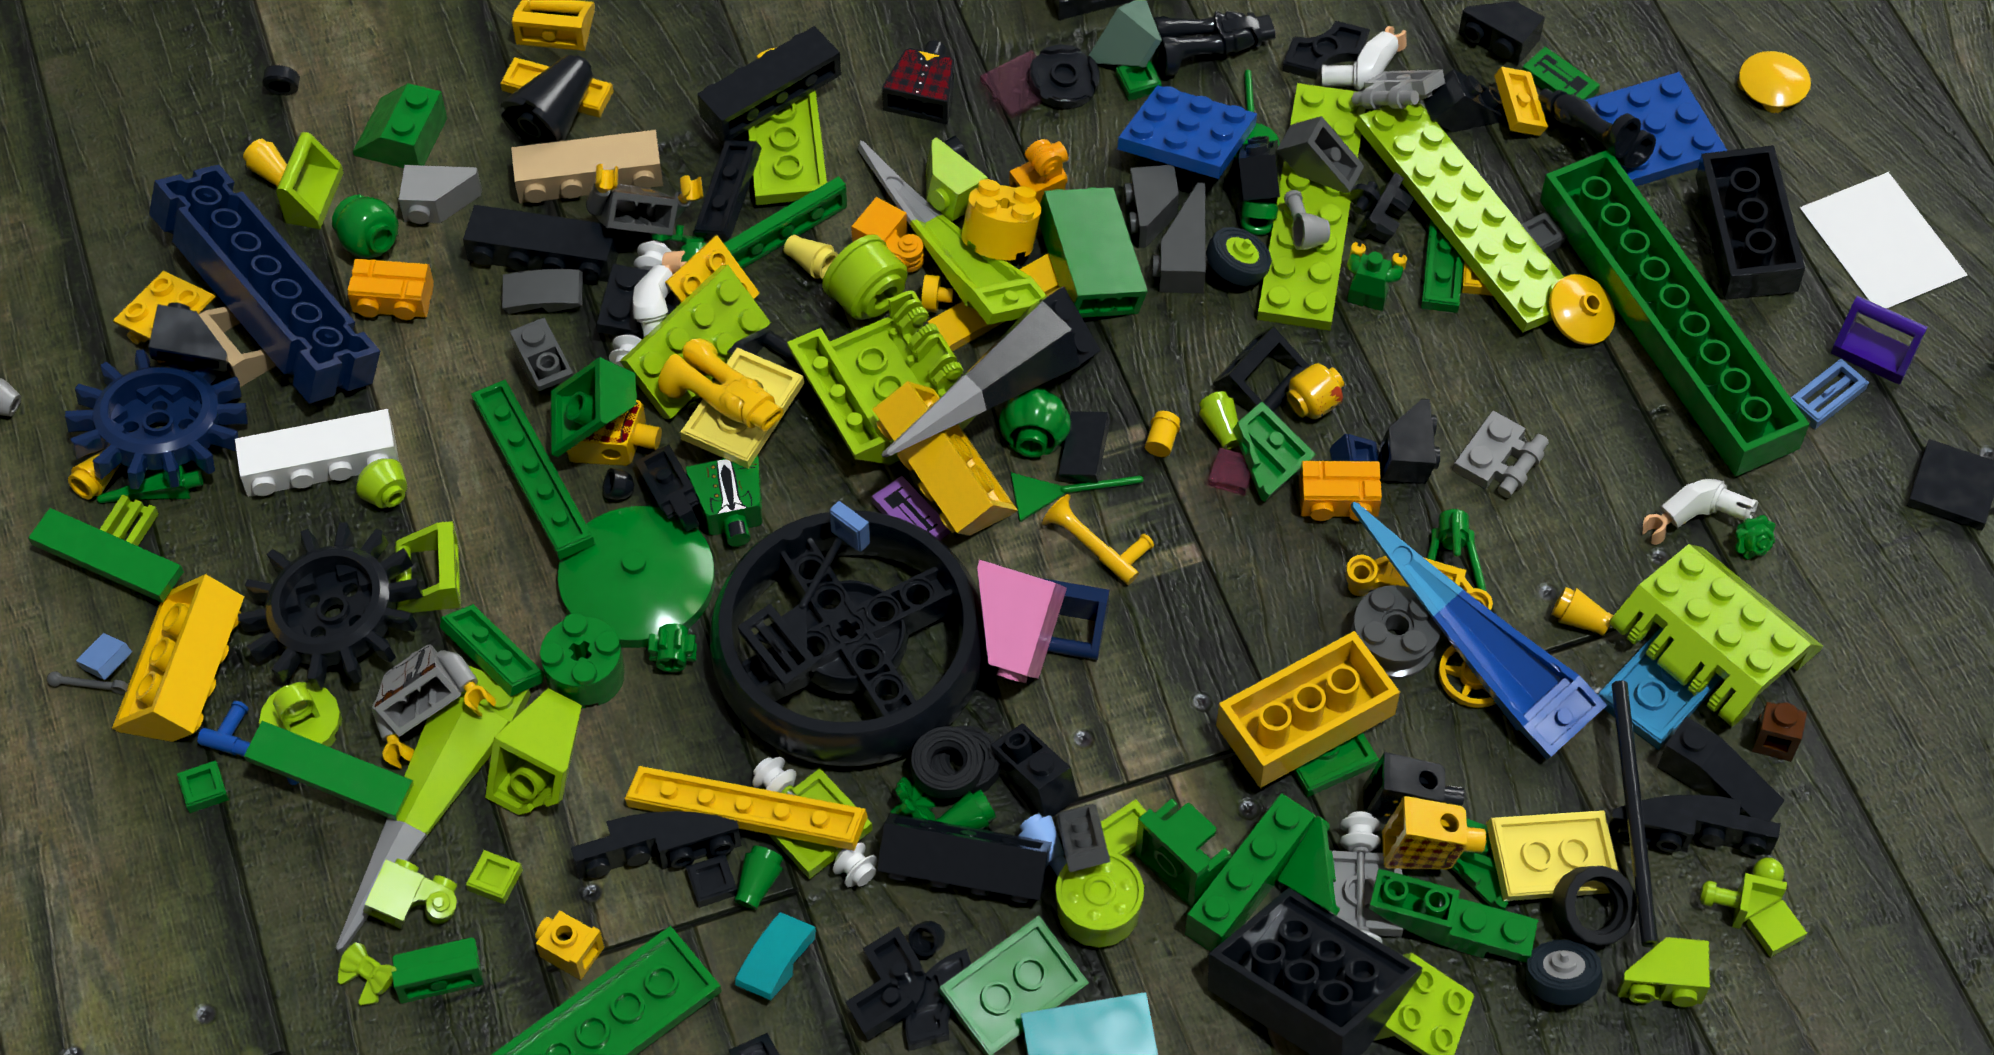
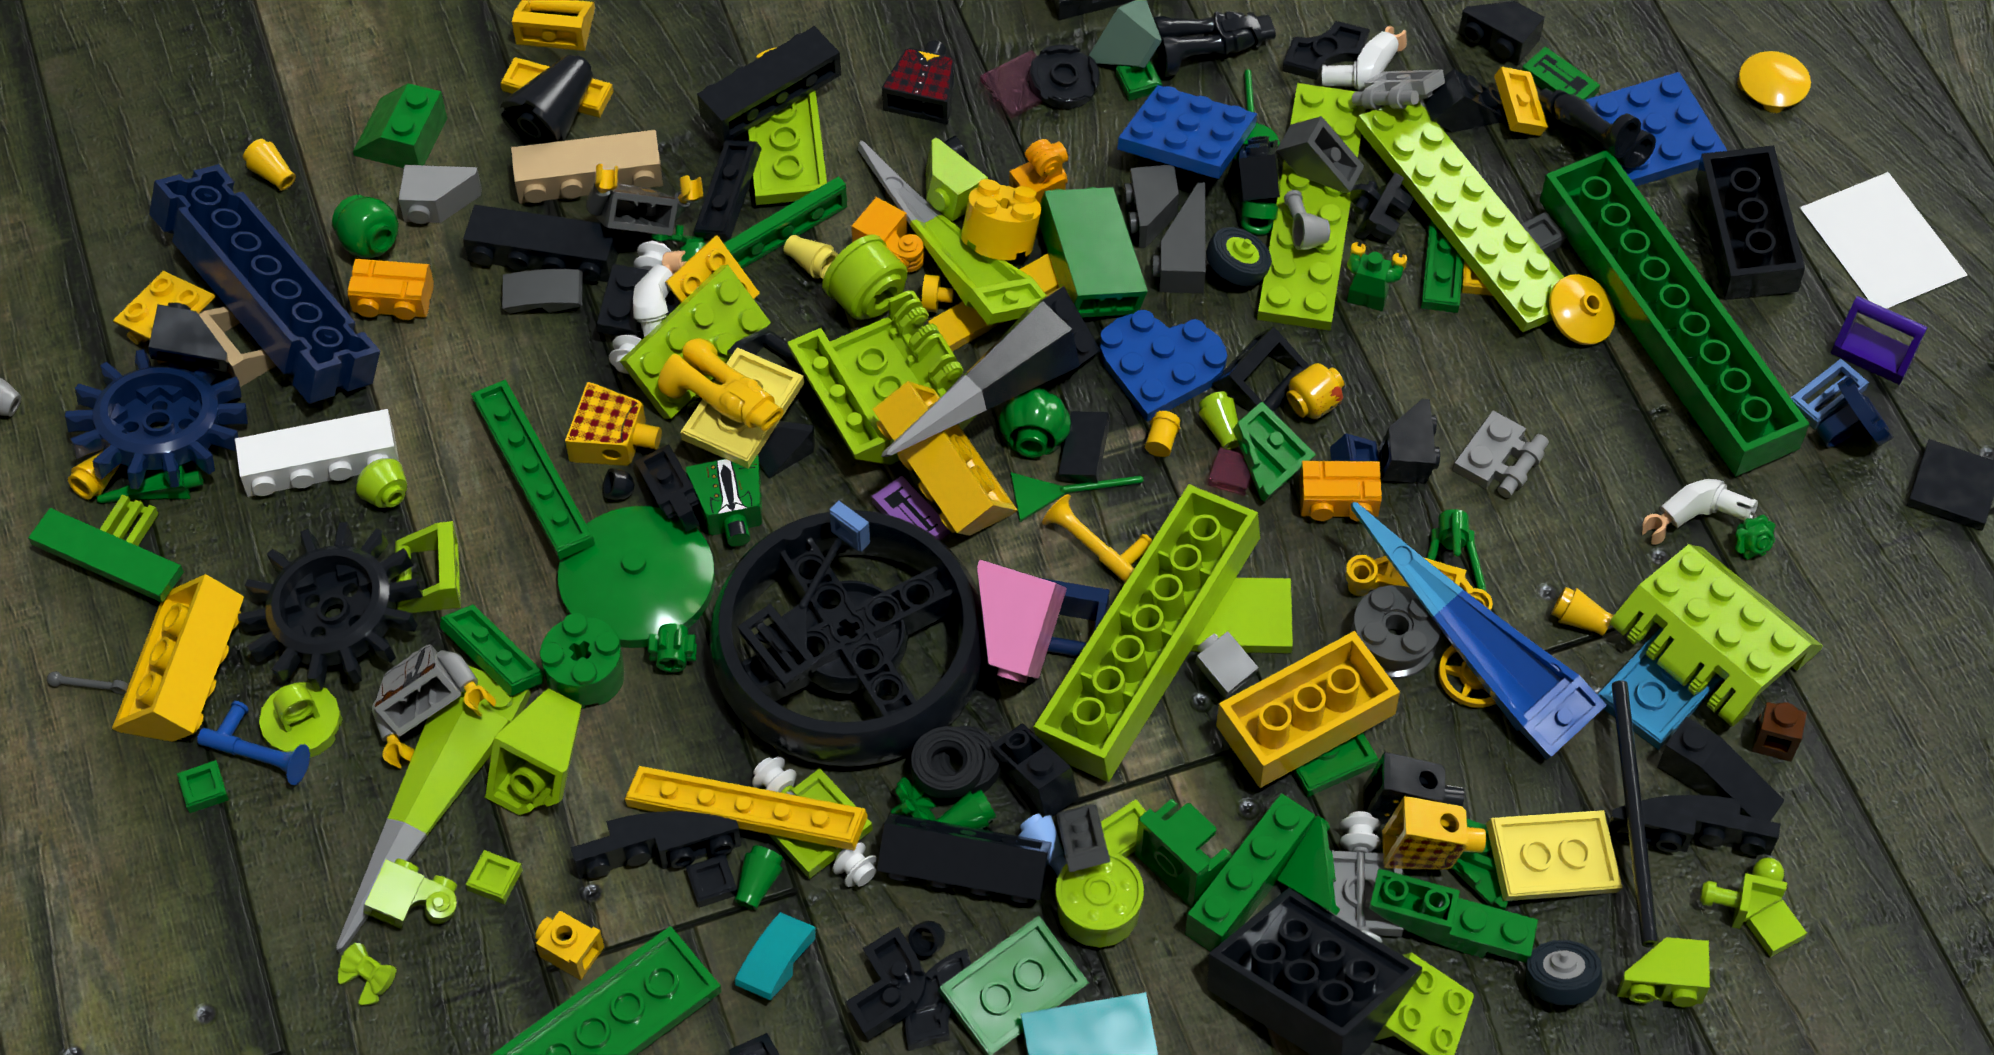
(104, 656): medium blue tile -> none
(281, 80): black tile -> none
(316, 184): lime tile -> none
(328, 770): green tile -> none
(437, 970): green panel -> none
(540, 355): dark grey slope -> none
(589, 402): green slope -> none
(786, 446): none -> black slope
(1148, 632): none -> lime brick
(1159, 363): none -> blue plate
(1225, 663): none -> light grey brick
(1255, 615): none -> lime tile
(1623, 902): black tyre -> none
(1853, 418): none -> dark blue tile

